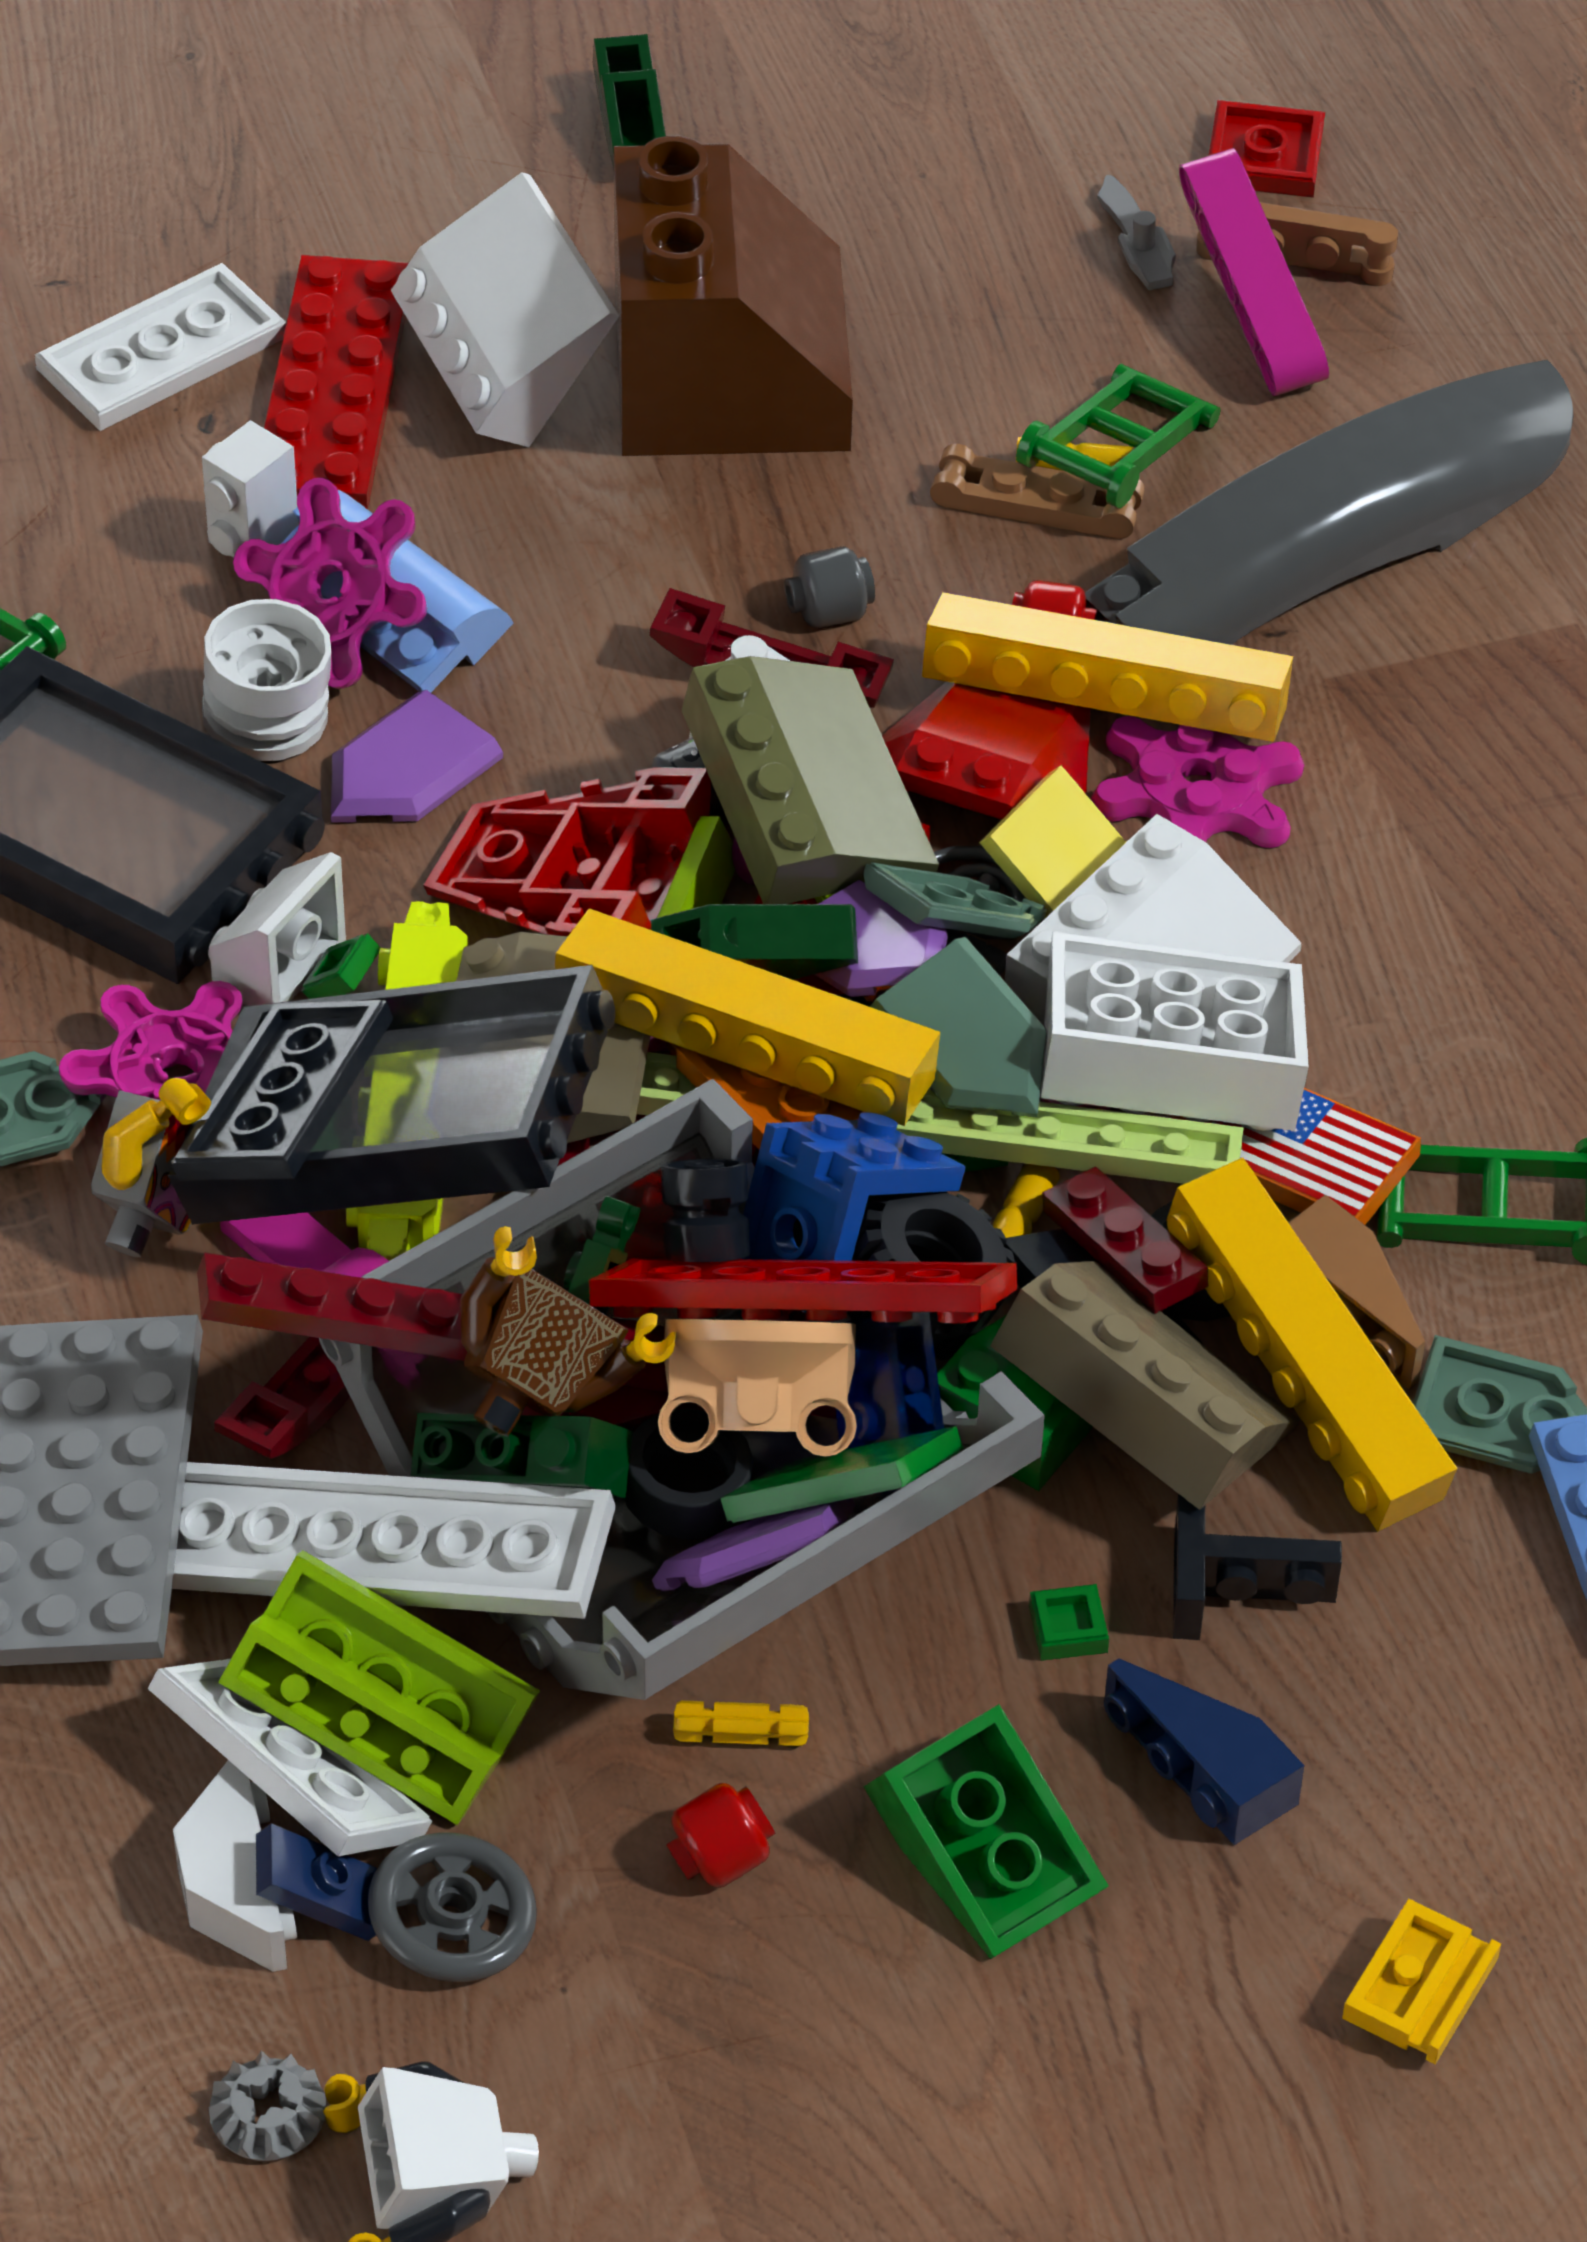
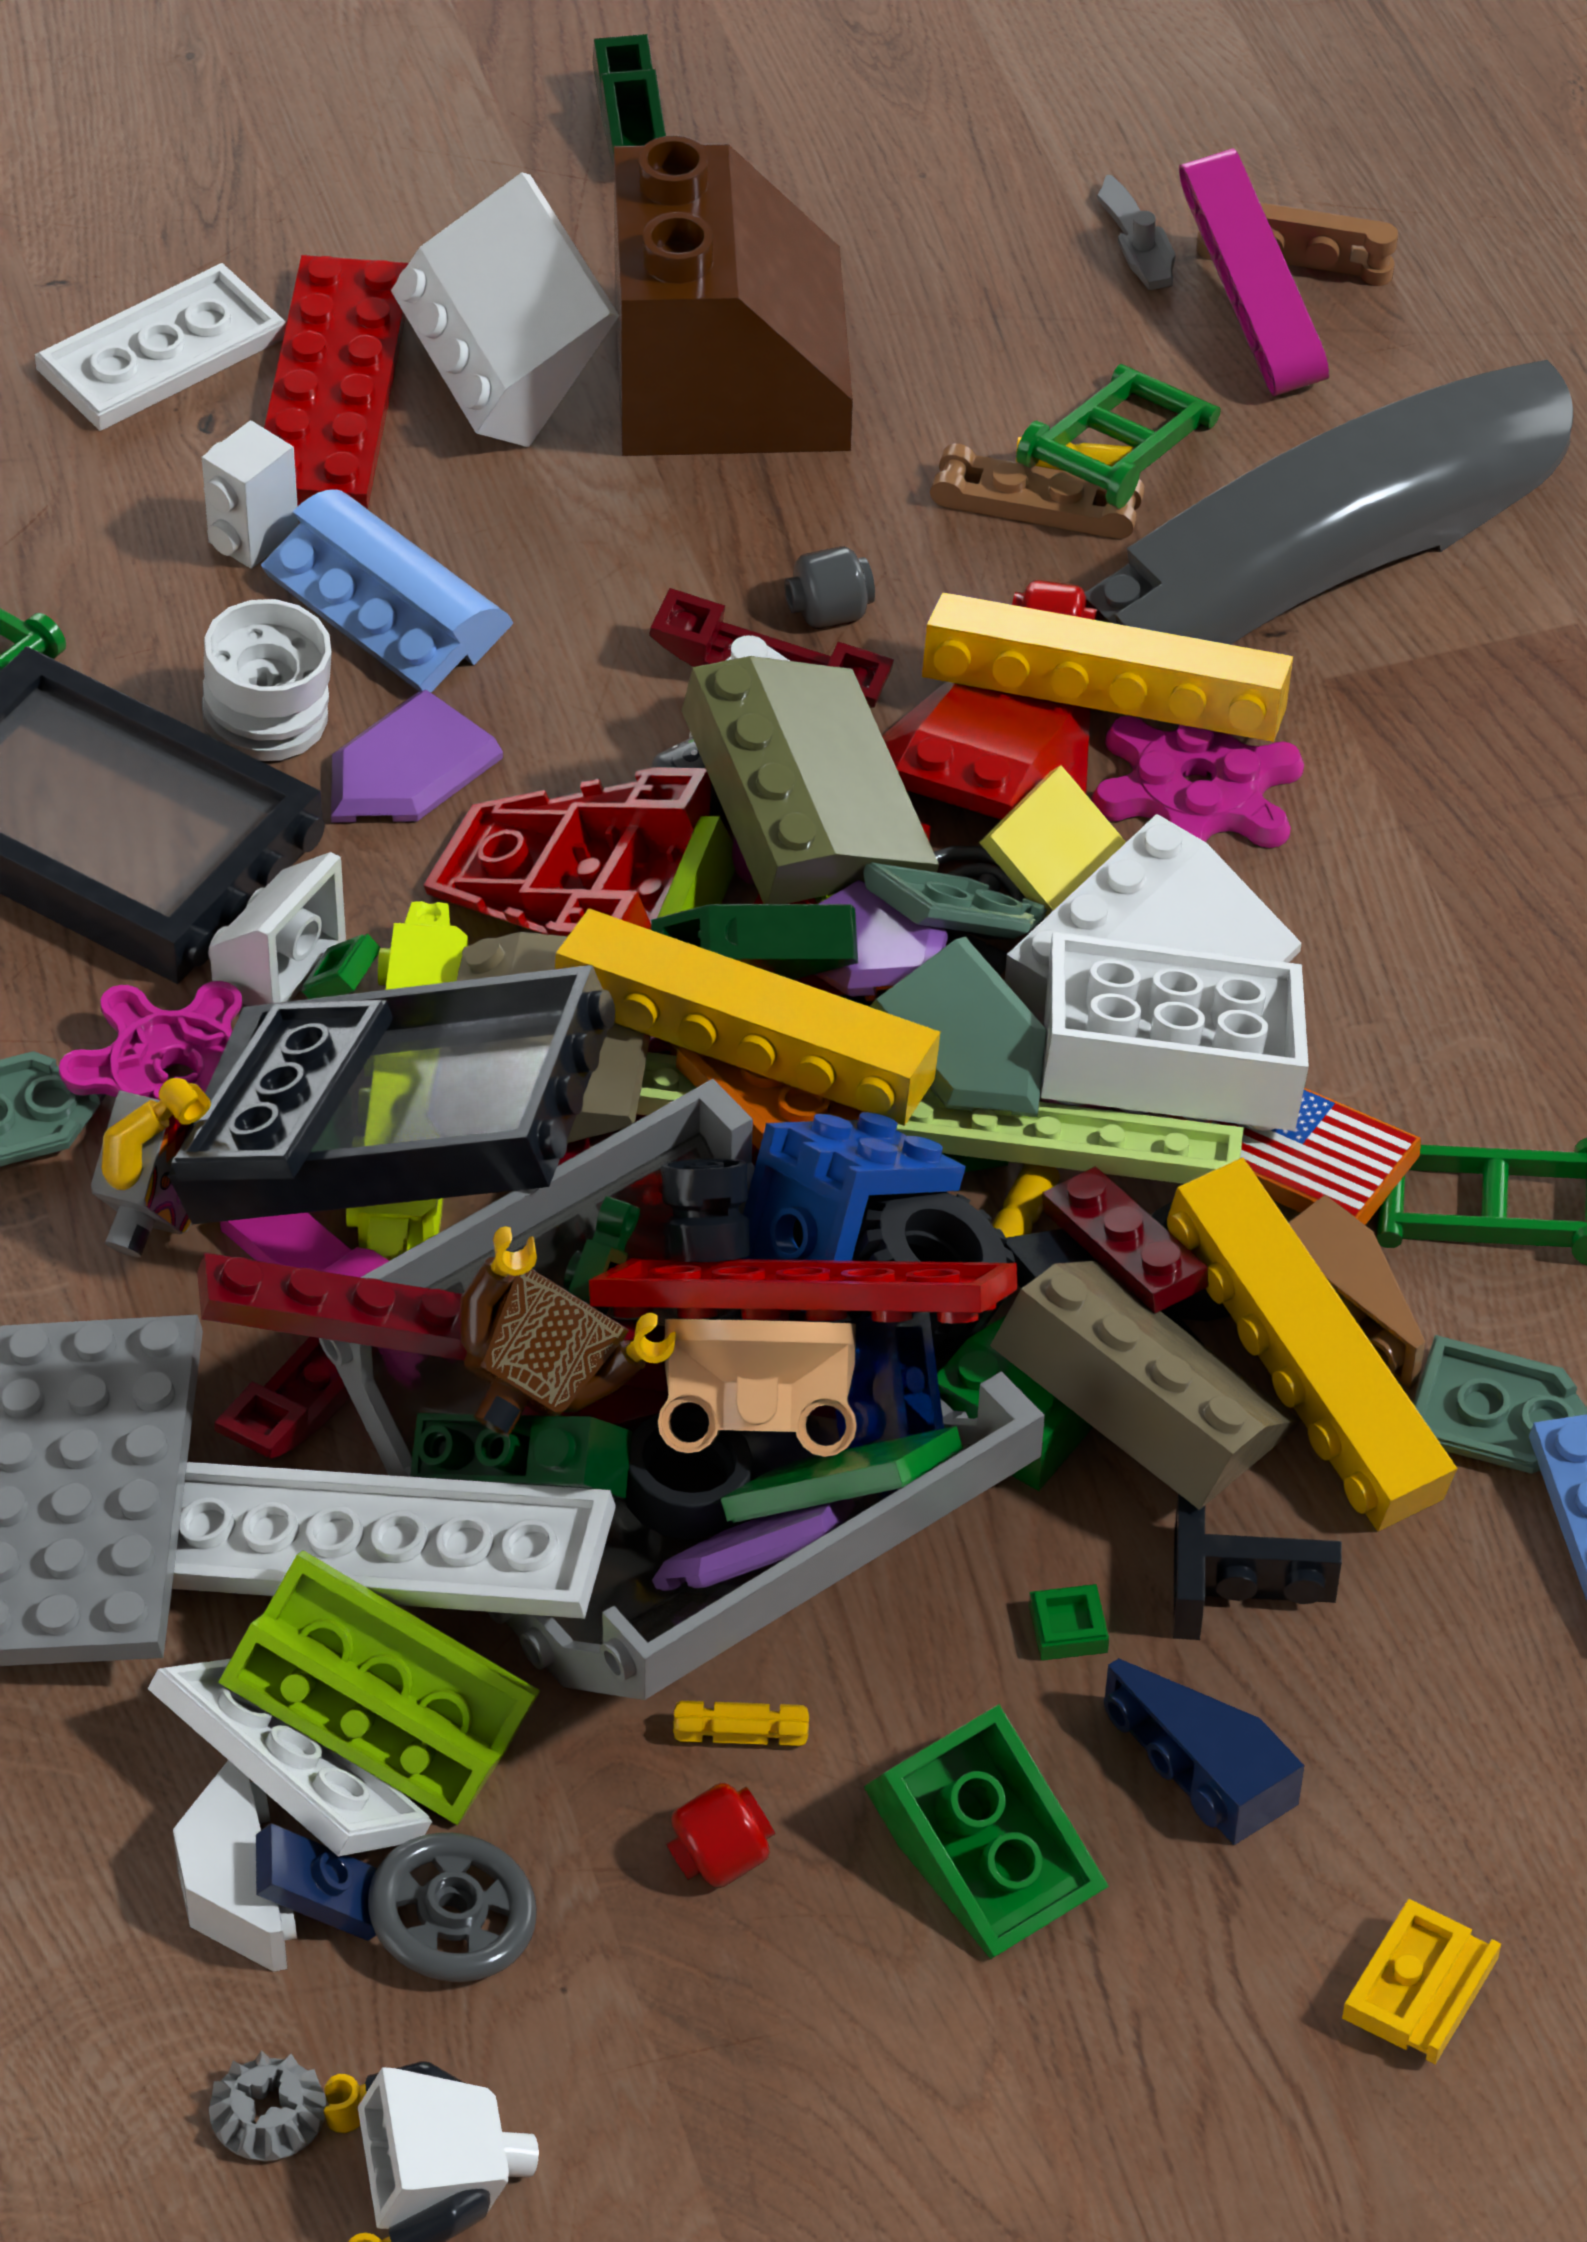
(329, 545): dark pink plate -> none
(1274, 144): red tile -> none

